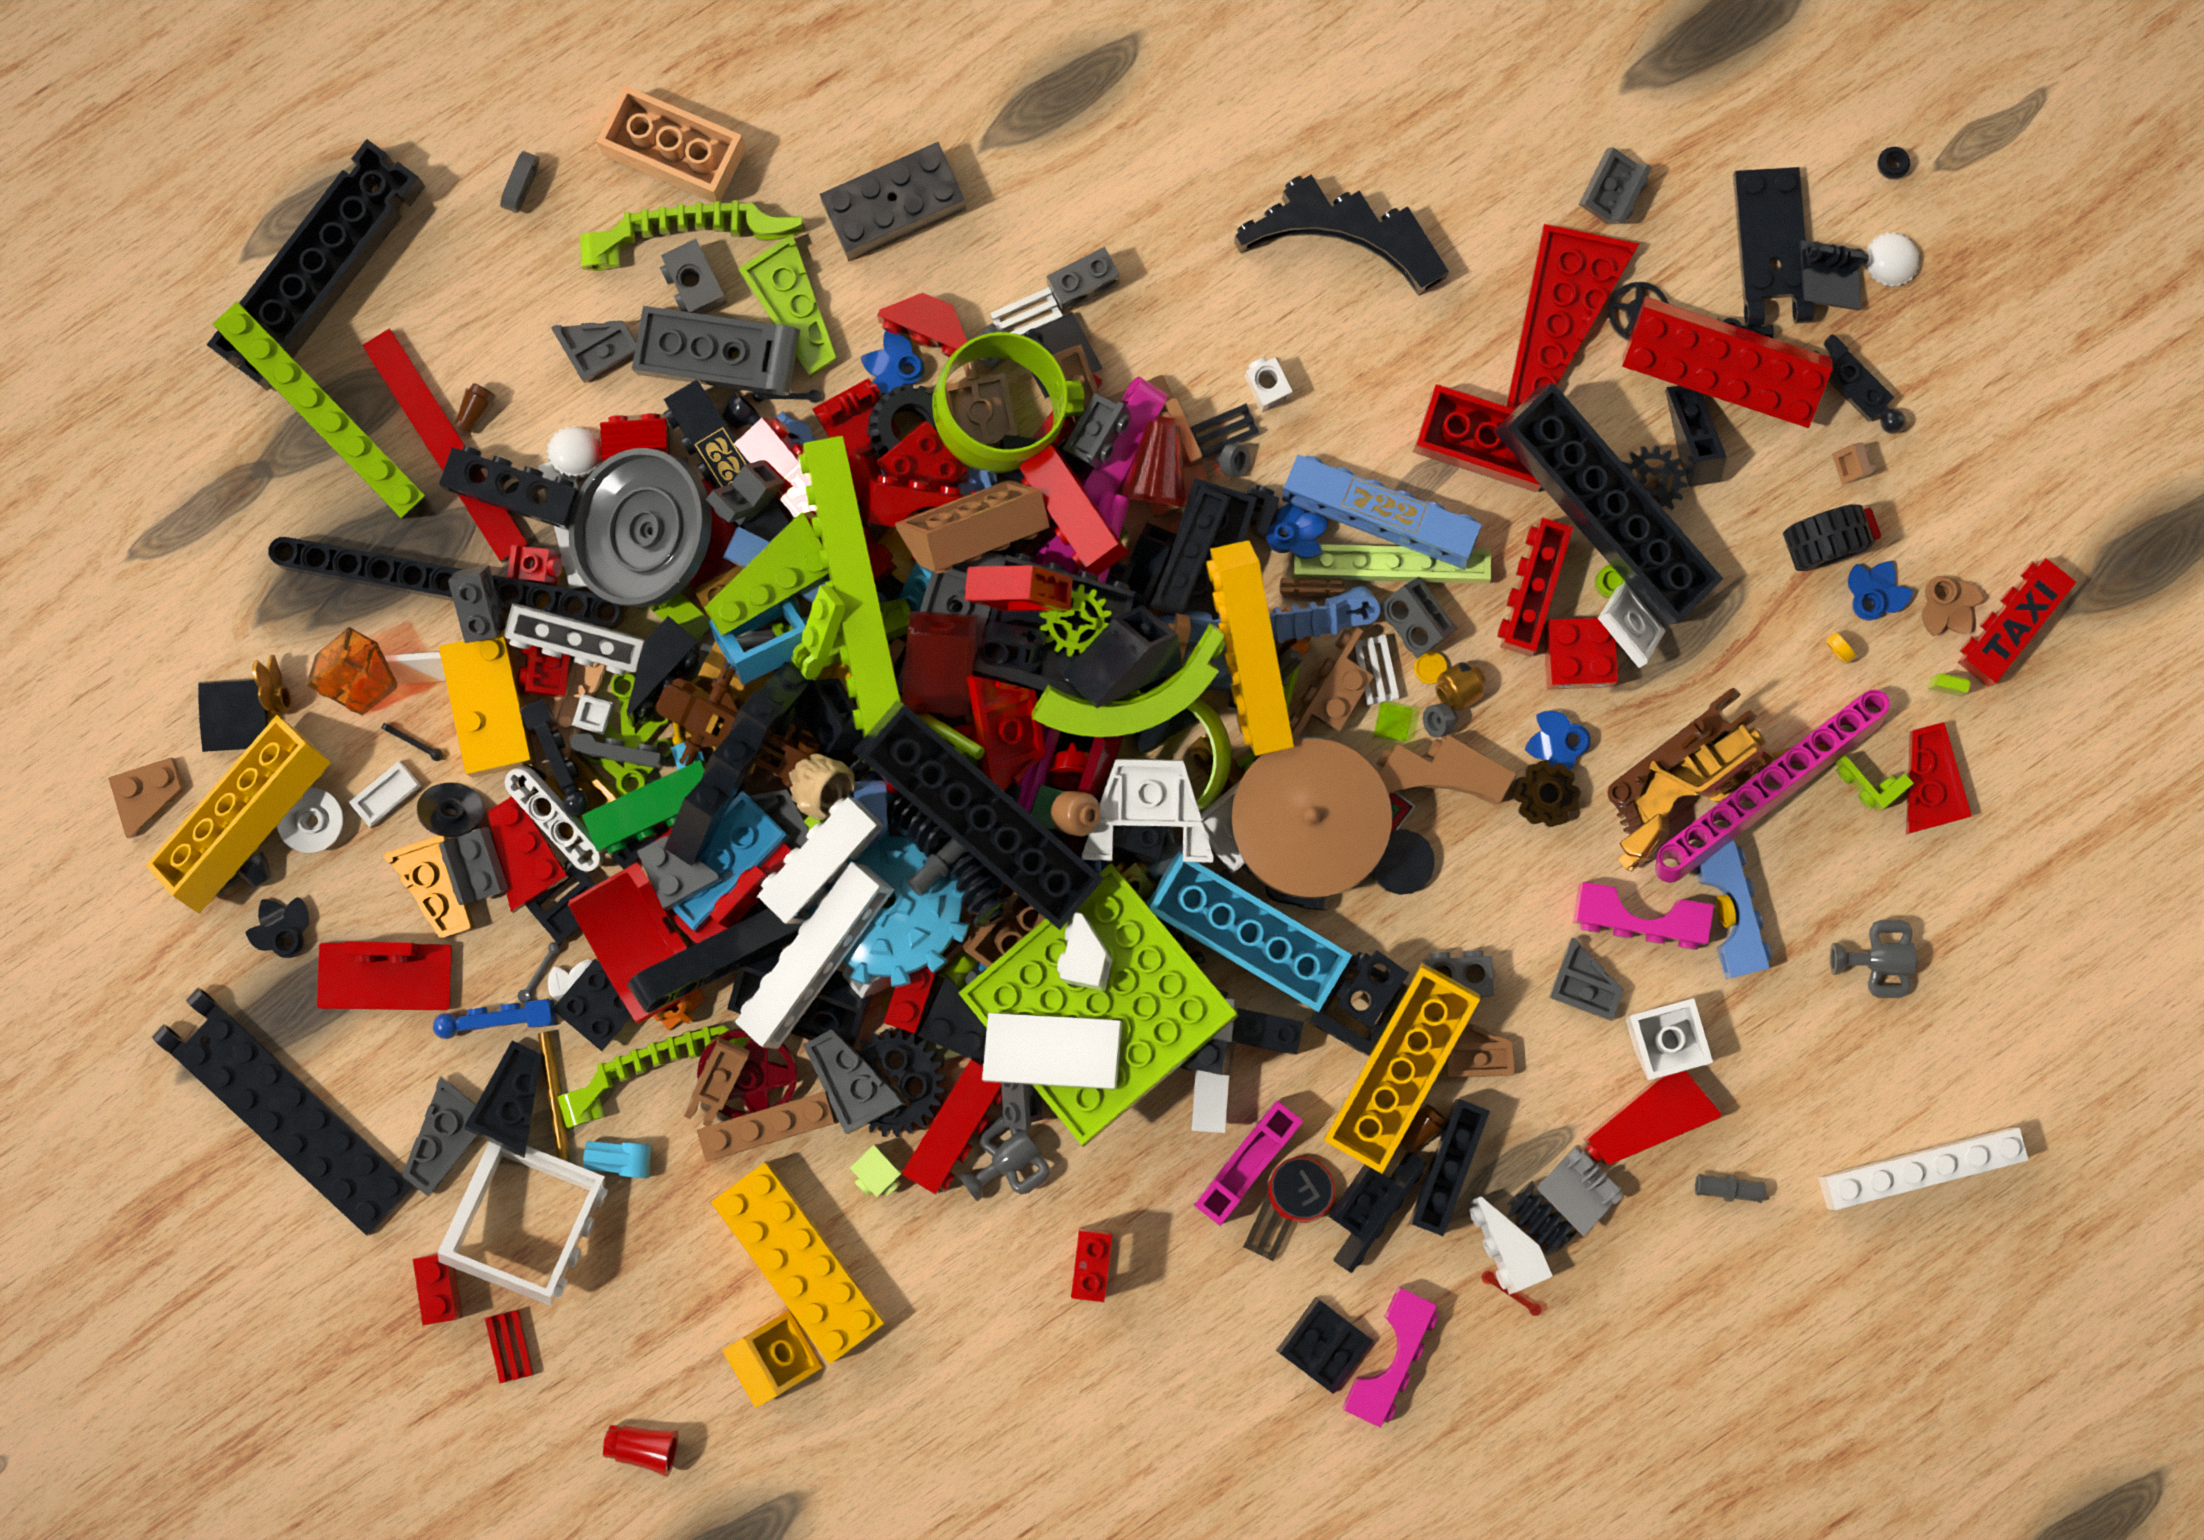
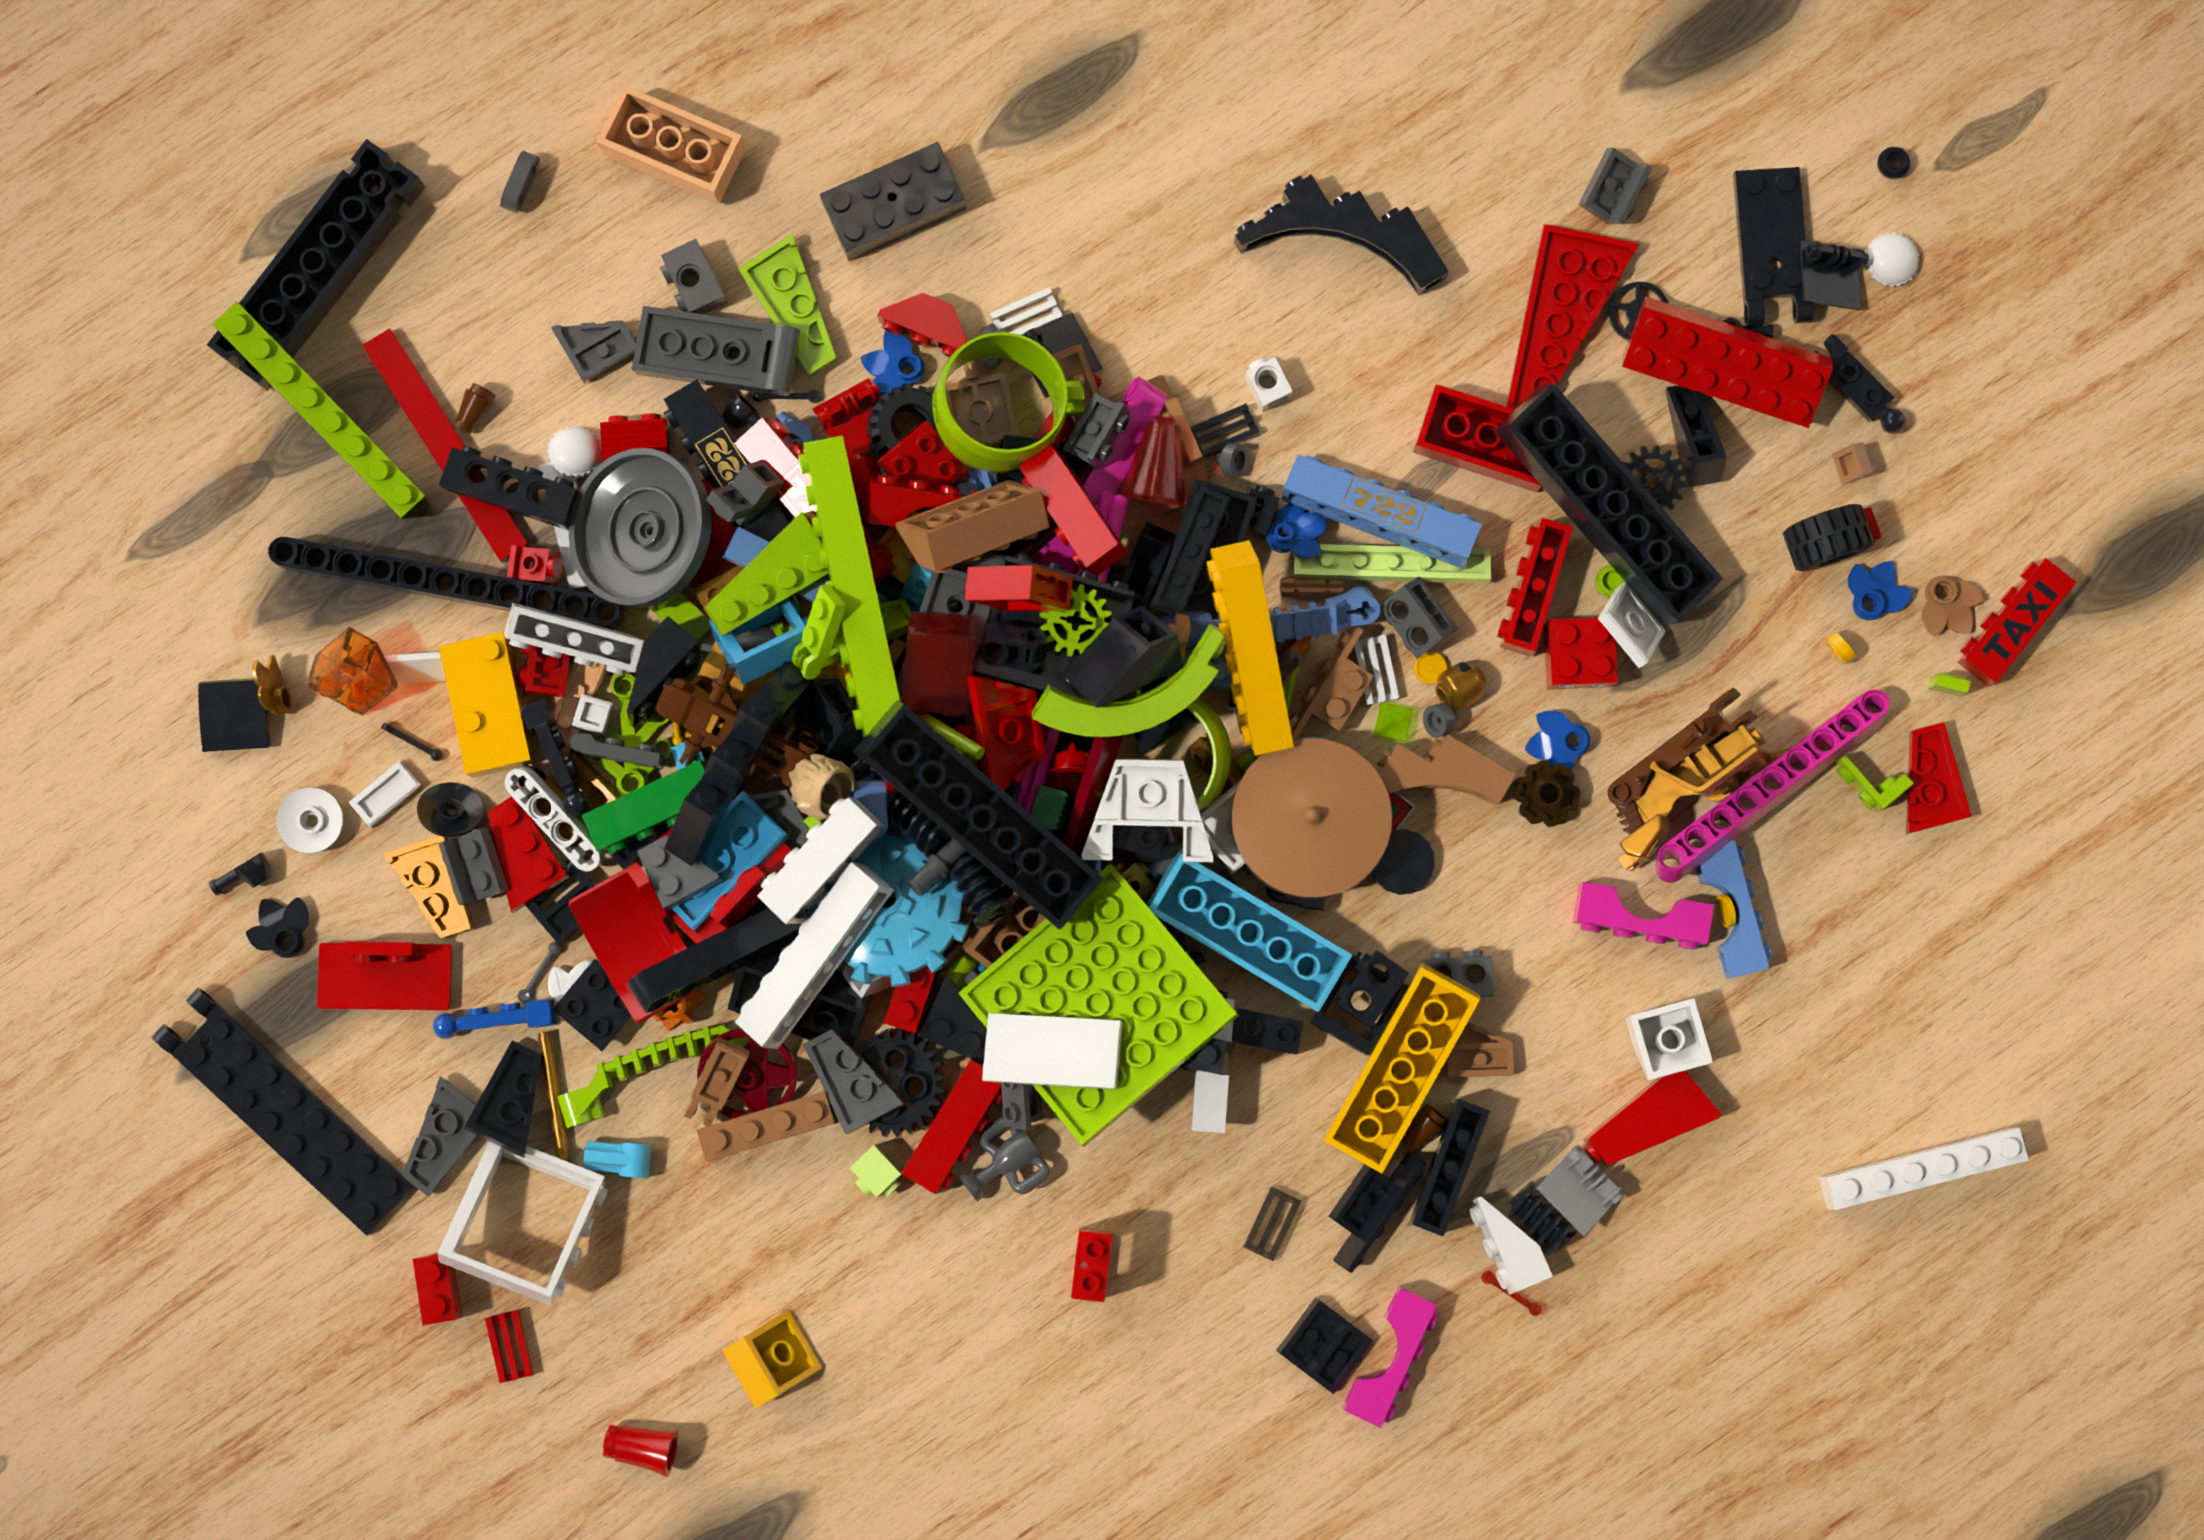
(144, 792): medium nougat wing -> none
(237, 814): yellow brick -> none
(476, 604): dark grey brick -> none
(602, 252): lime piece -> none
(798, 1262): yellow brick -> none
(1075, 813): medium nougat head -> none
(1083, 279): dark grey brick -> none
(1086, 957): white slope -> none
(1247, 1162): dark pink arch -> none
(1301, 1189): black tile -> none
(1585, 984): dark grey wing -> none
(1729, 1188): dark grey pin -> none
(1881, 958): dark grey piece -> none

